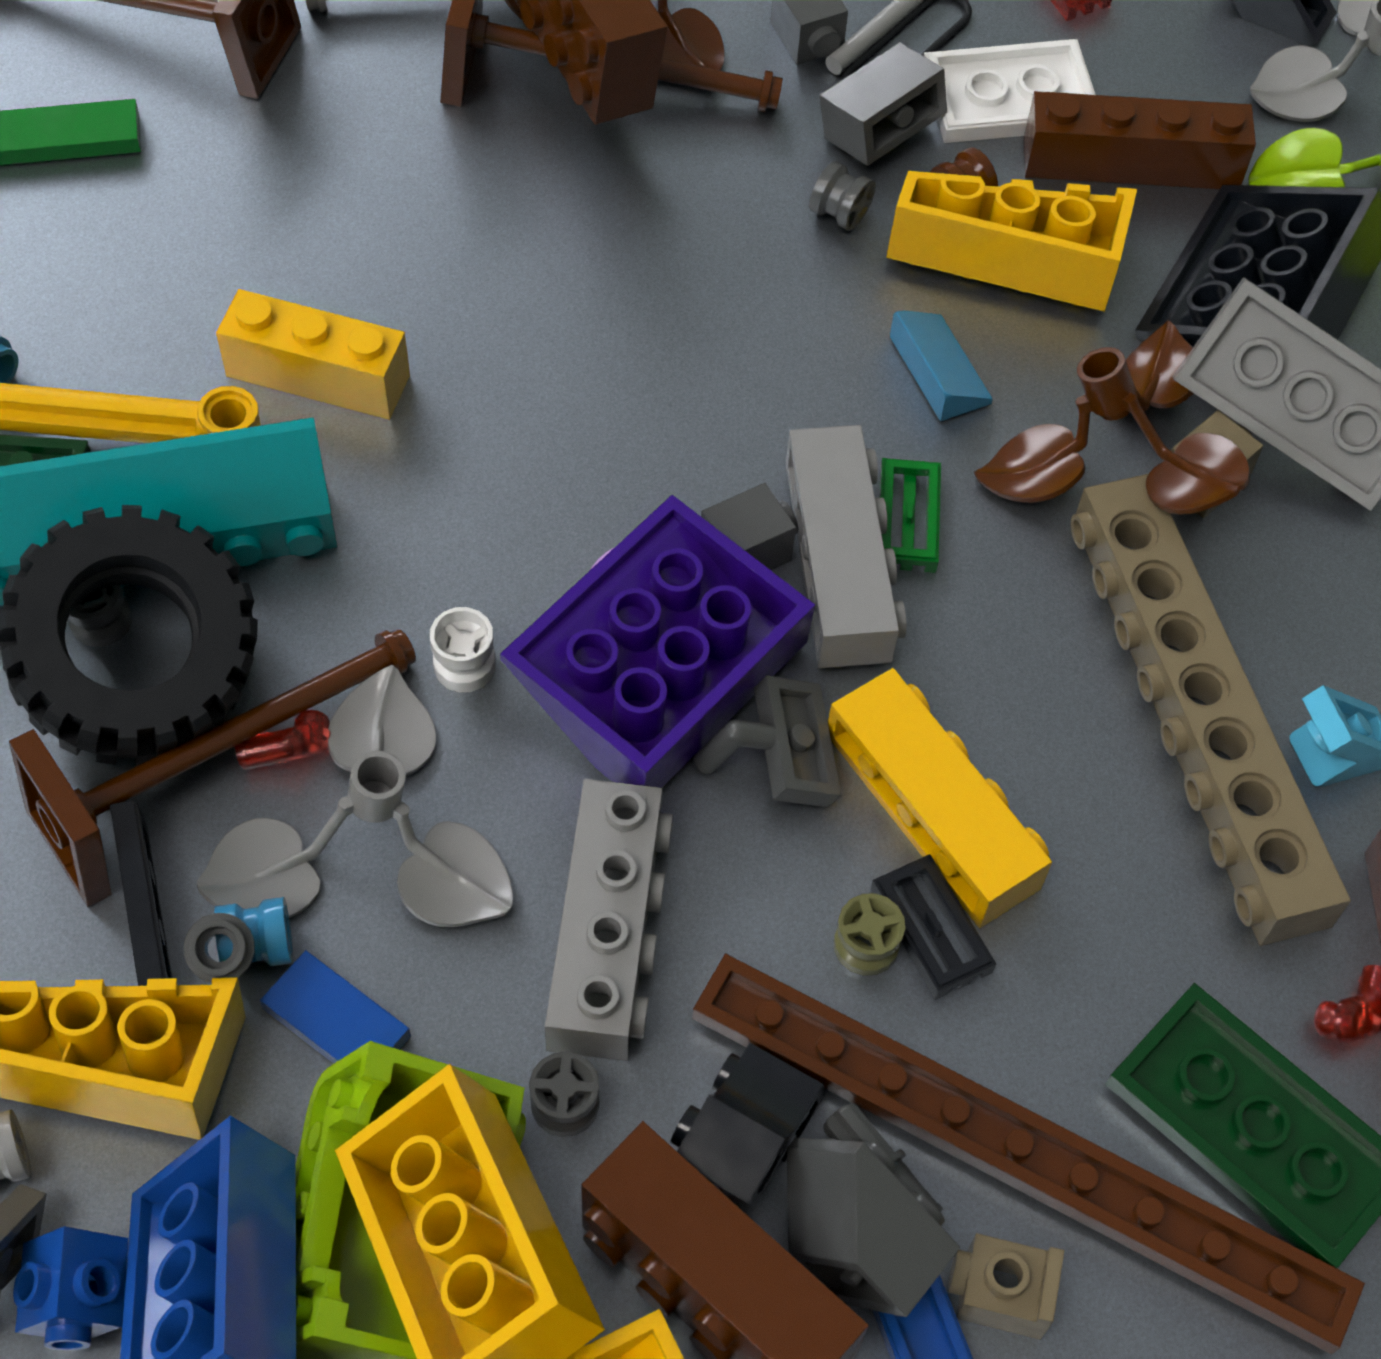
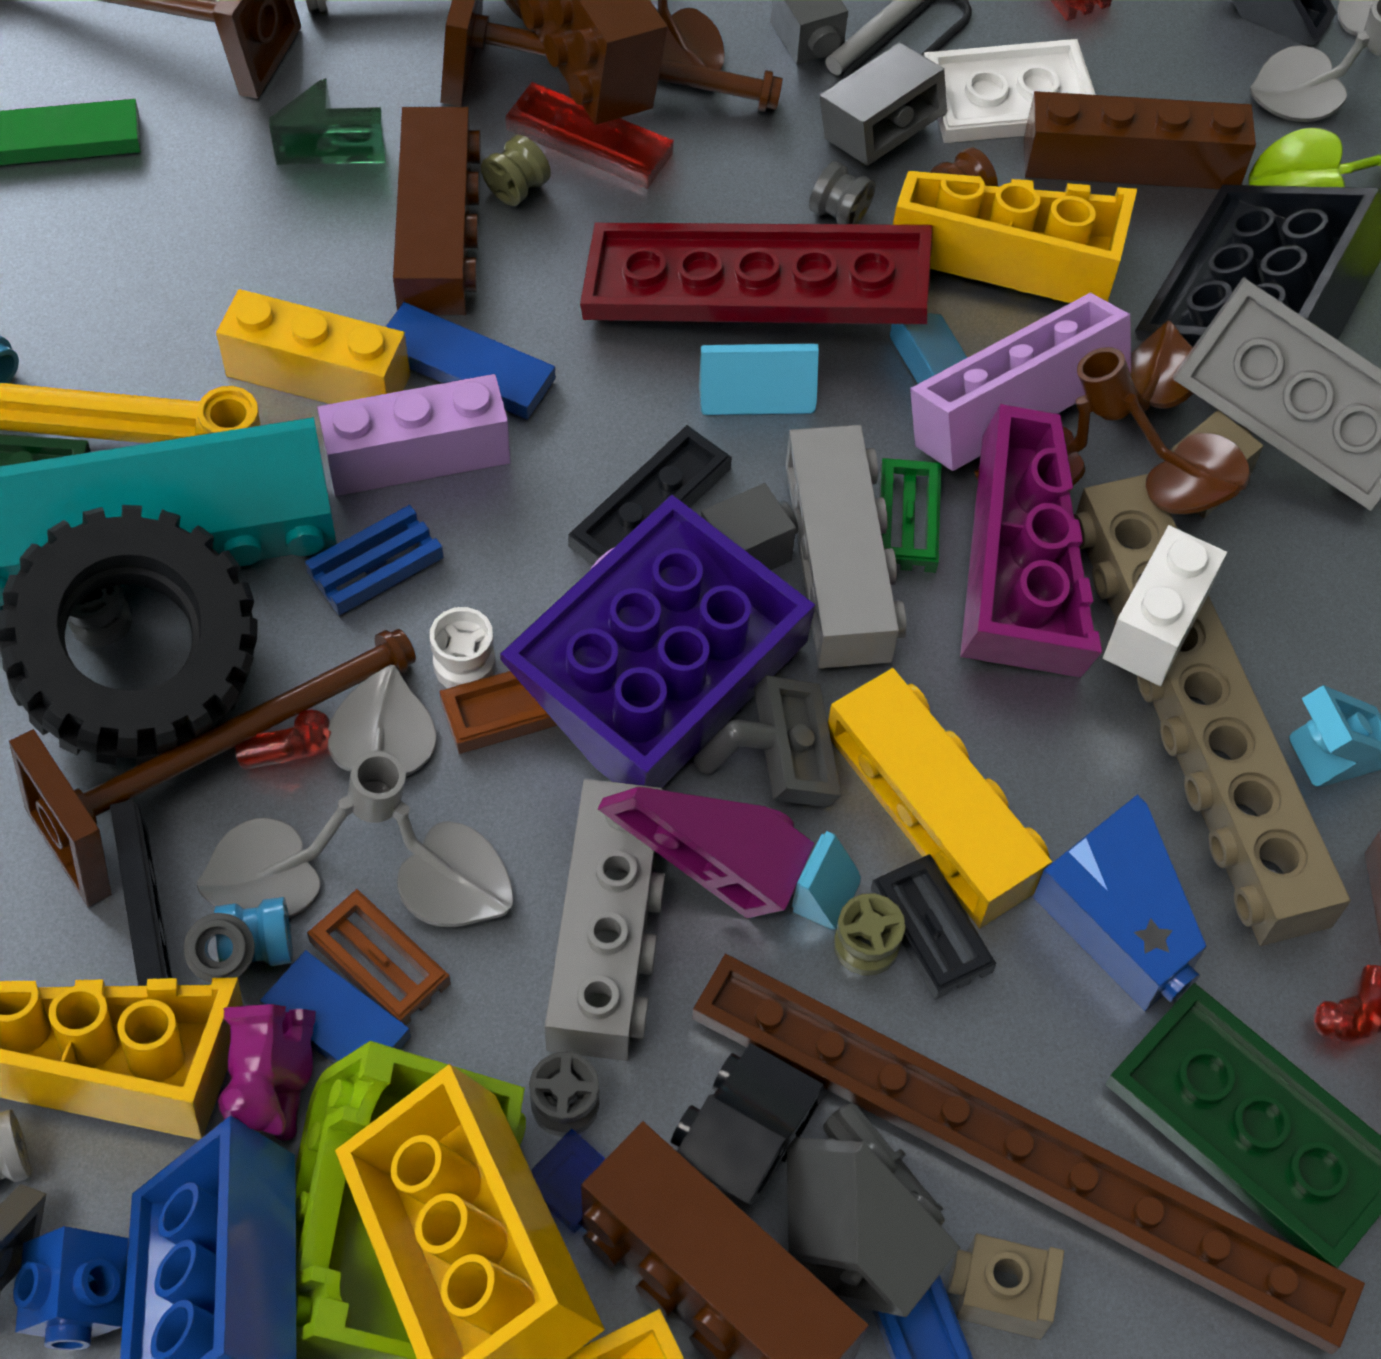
(267, 1066): none -> magenta animal
(317, 134): none -> clear green slope
(370, 551): none -> blue tile
(415, 434): none -> lavender brick
(415, 995): none -> dark orange tile
(433, 210): none -> reddish brown brick
(456, 353): none -> blue tile
(491, 712): none -> dark orange tile
(515, 170): none -> olive wheel
(561, 1176): none -> clear blue tile
(609, 146): none -> clear red tile
(680, 468): none -> black tile
(729, 847): none -> magenta slope
(758, 273): none -> dark red plate
(758, 379): none -> medium azure slope
(826, 883): none -> medium azure slope
(1023, 370): none -> lavender brick
(1025, 564): none -> magenta wedge
(1126, 906): none -> blue slope
(1164, 605): none -> white brick

